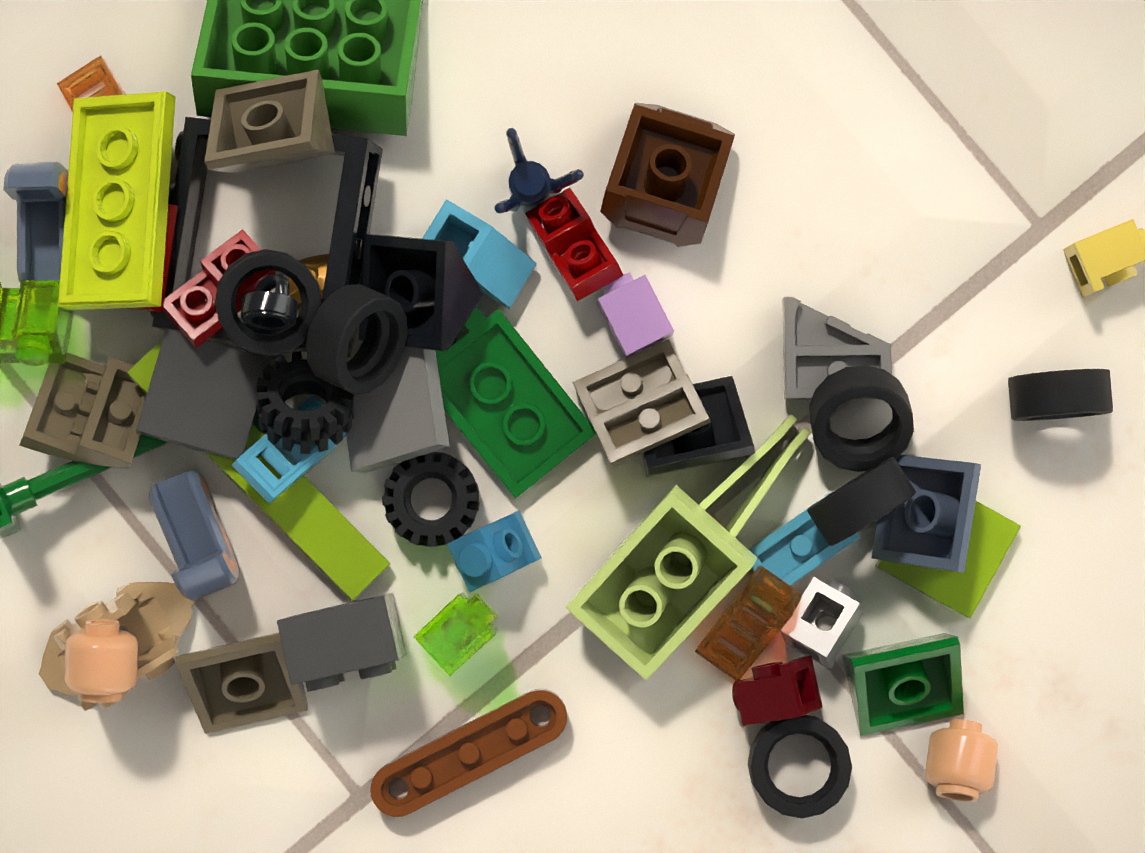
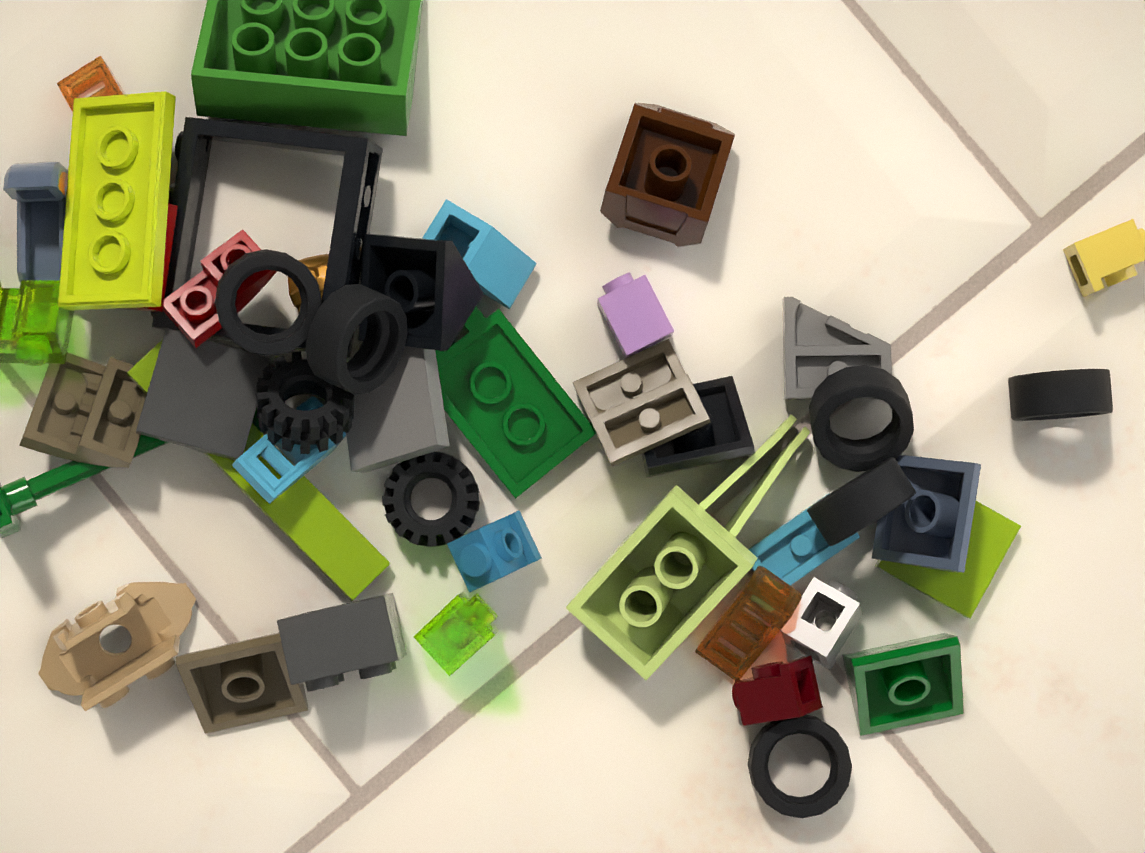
(101, 661): light nougat head -> none
(194, 535): sand blue animal -> none
(269, 123): dark tan slope -> none
(270, 309): black tile -> none
(468, 752): dark orange plate -> none
(530, 180): dark blue plant -> none
(574, 244): red slope -> none
(961, 761): light nougat head -> none

